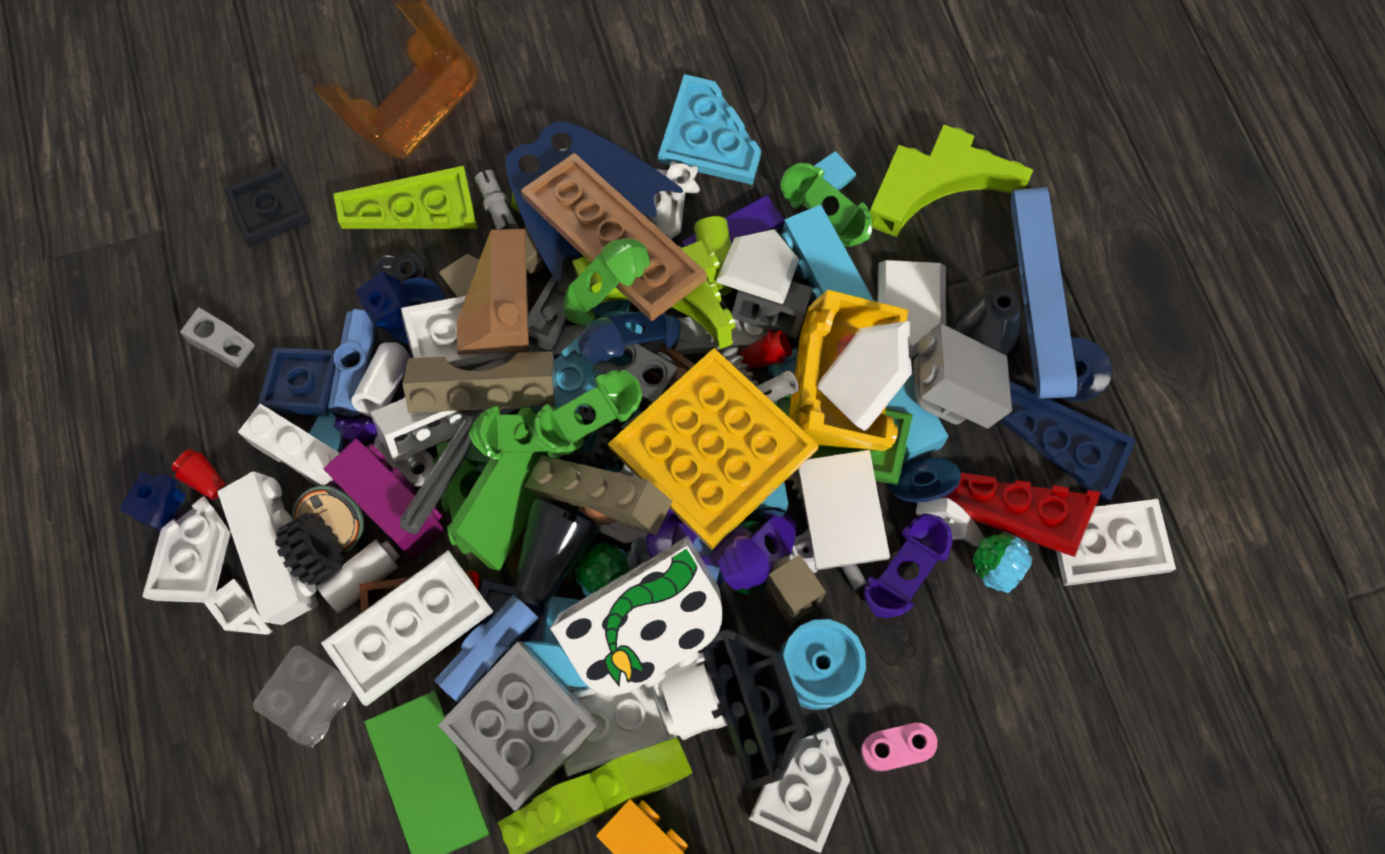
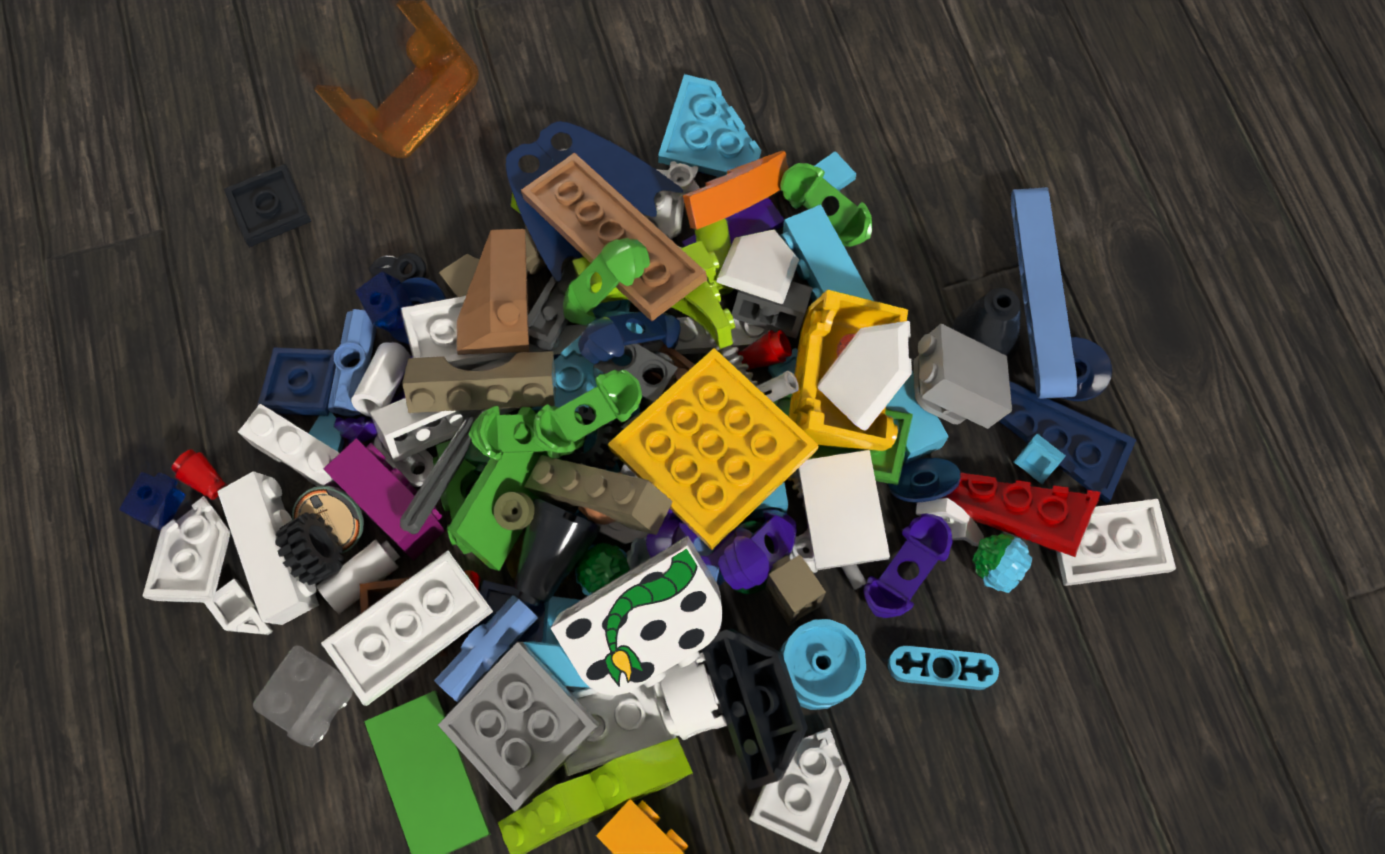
(217, 338): light grey leg -> none
(414, 202): lime wing -> none
(495, 201): light grey pin -> none
(514, 510): none -> olive tile
(736, 190): none -> orange slope
(899, 746): bright pink plate -> none
(917, 288): white tile -> none
(951, 168): lime arch -> none
(971, 659): none -> medium azure beam
(1039, 458): none -> medium azure tile

